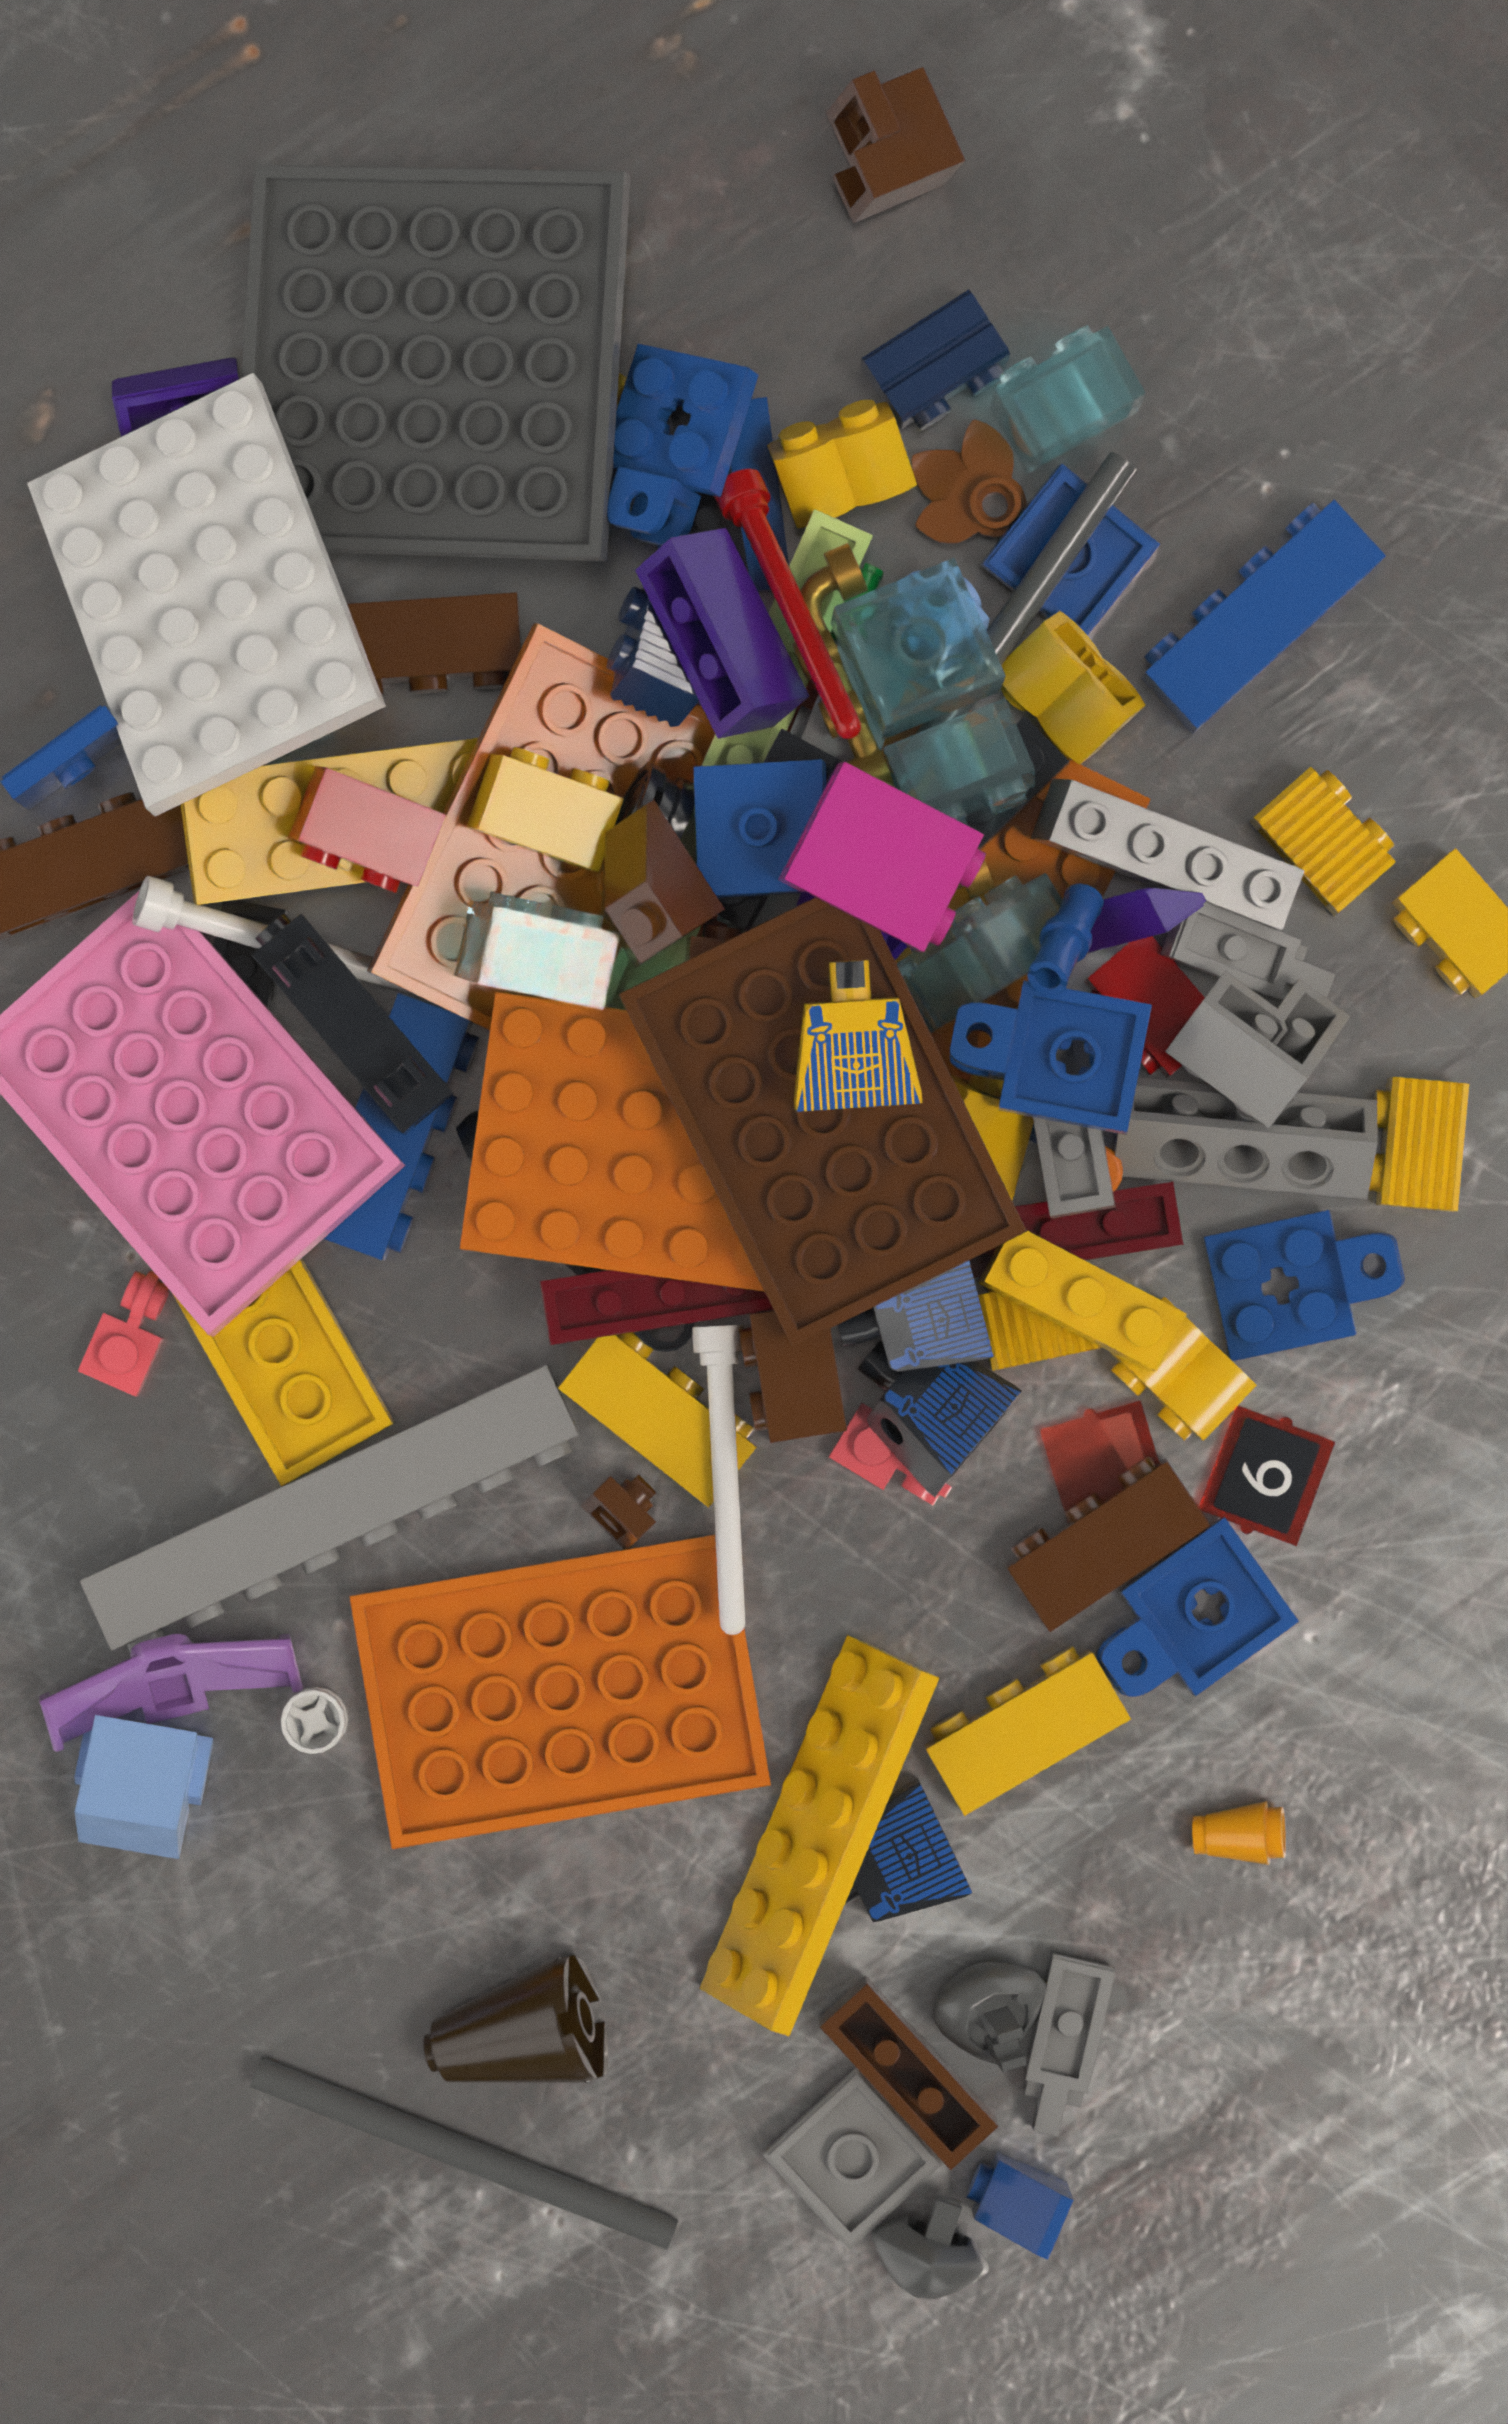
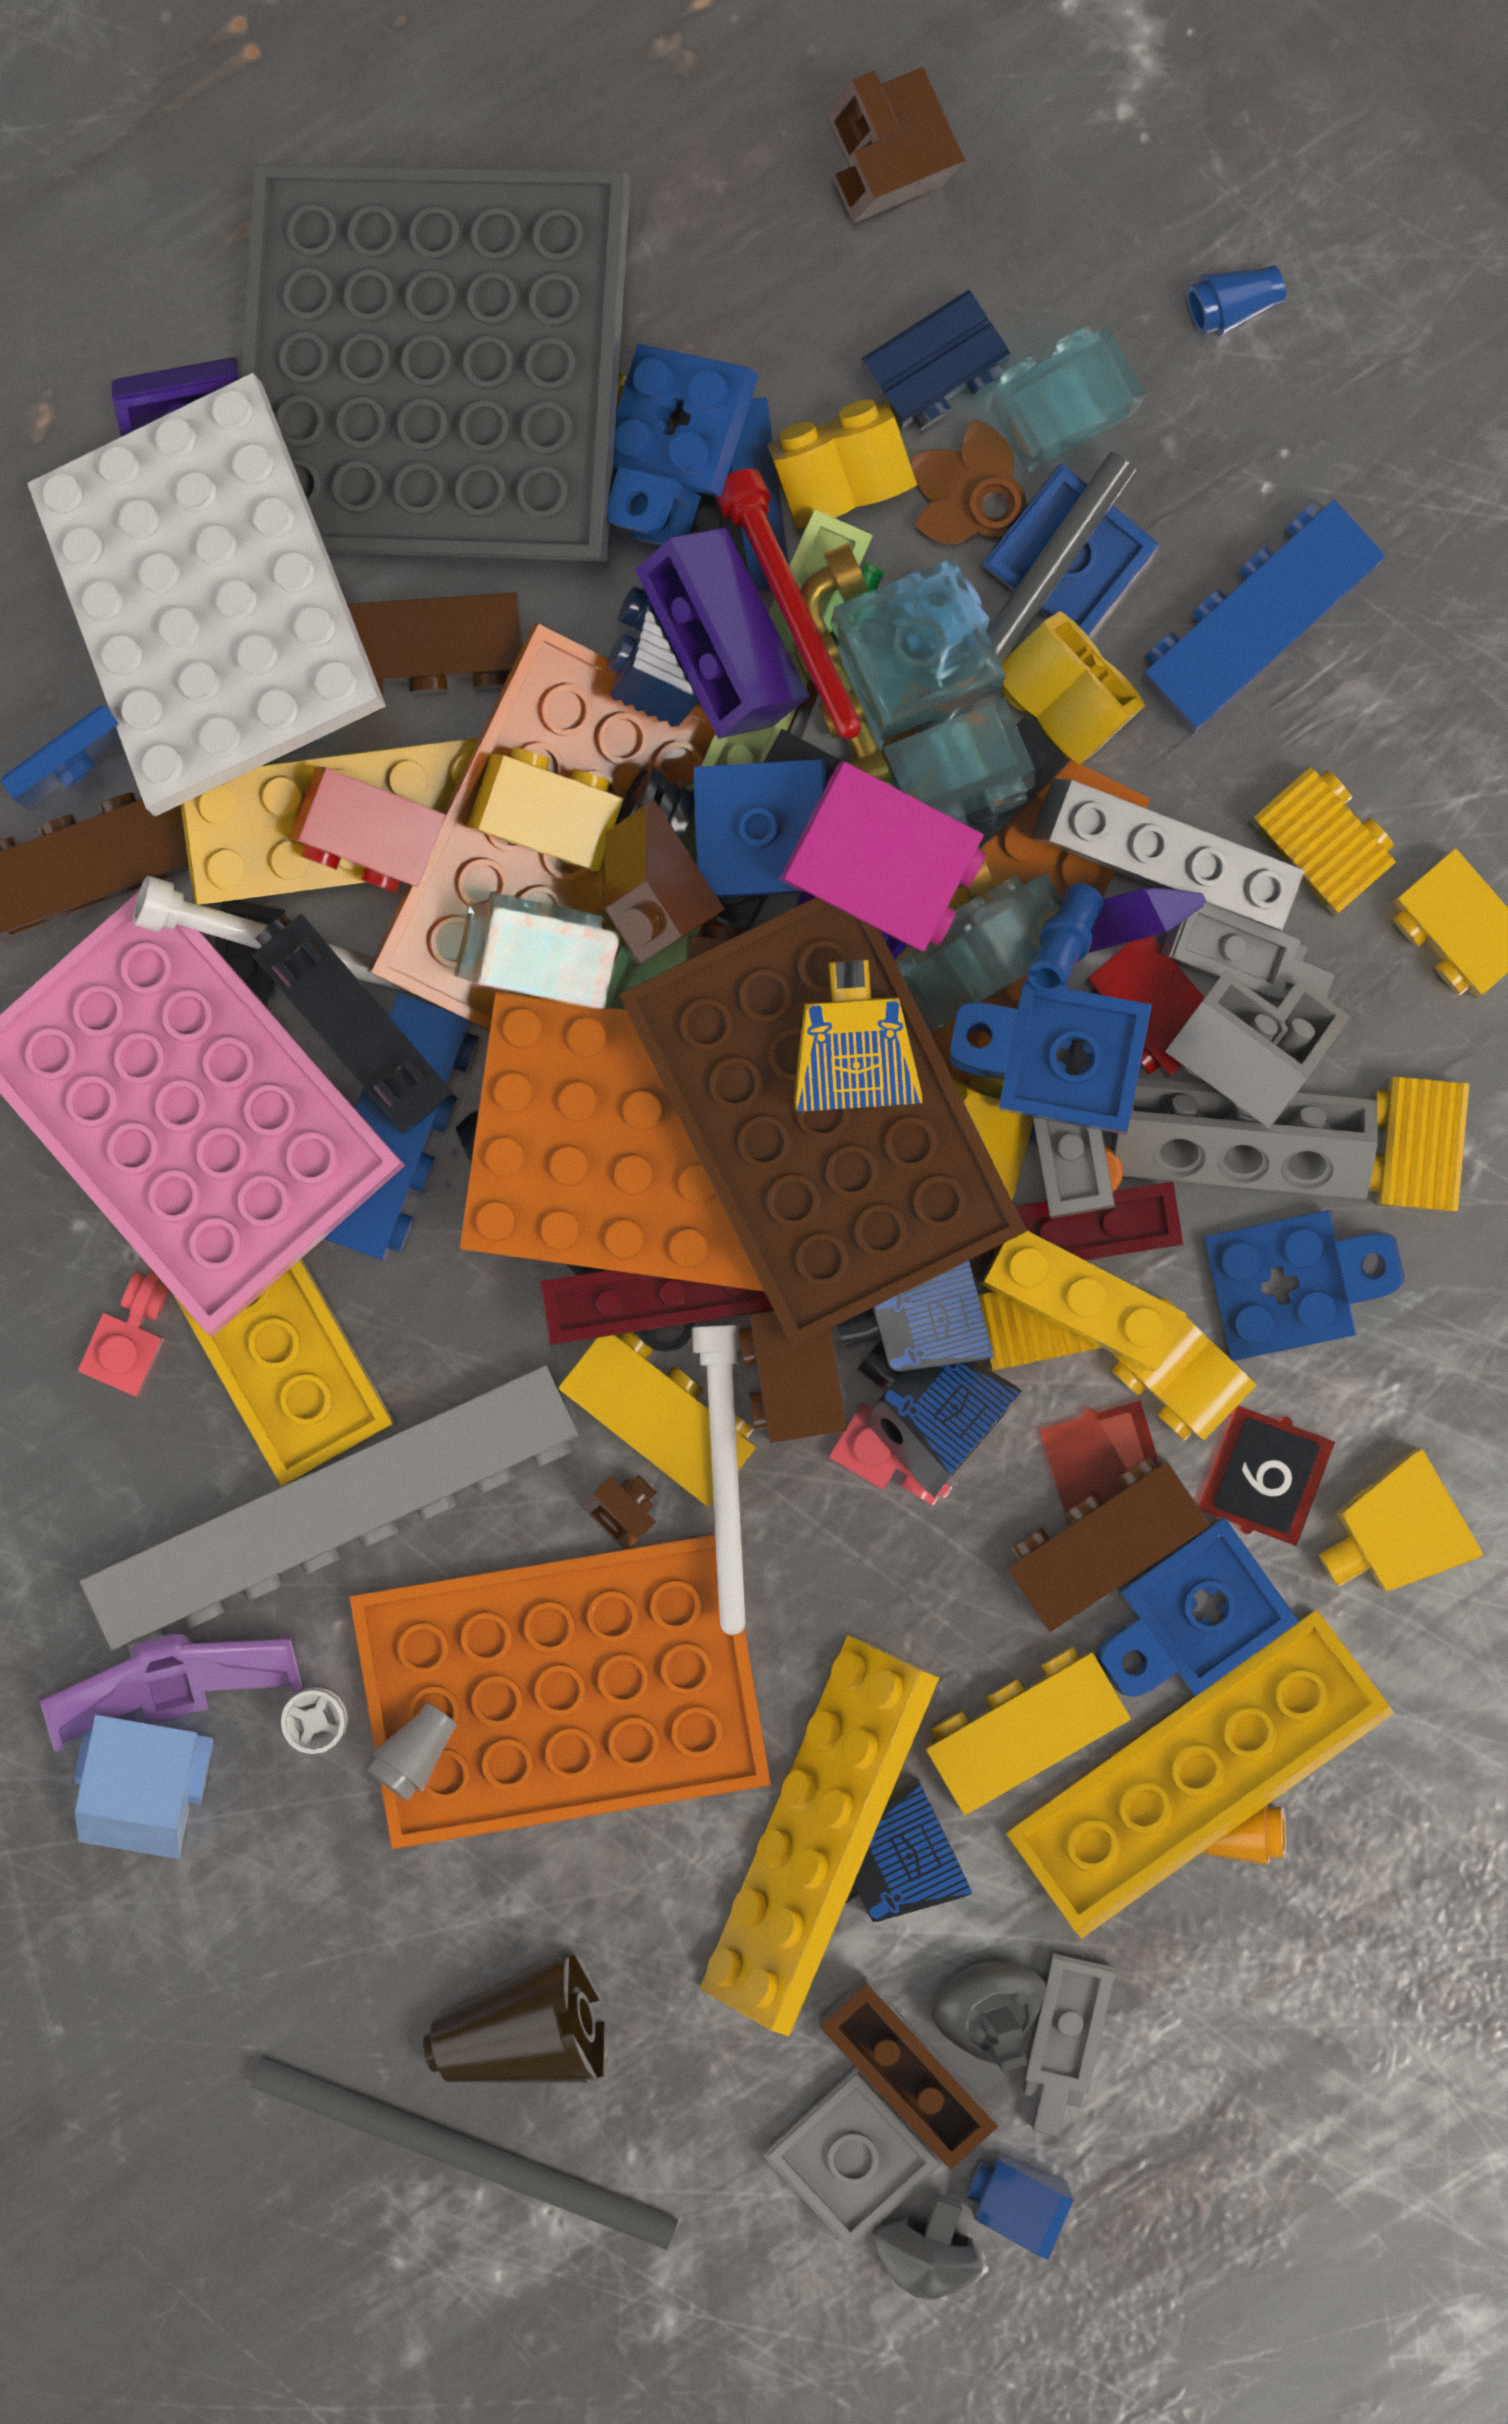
(412, 1752): none -> light grey cone
(1199, 1773): none -> yellow plate
(1233, 297): none -> blue cone
(1401, 1528): none -> yellow torso

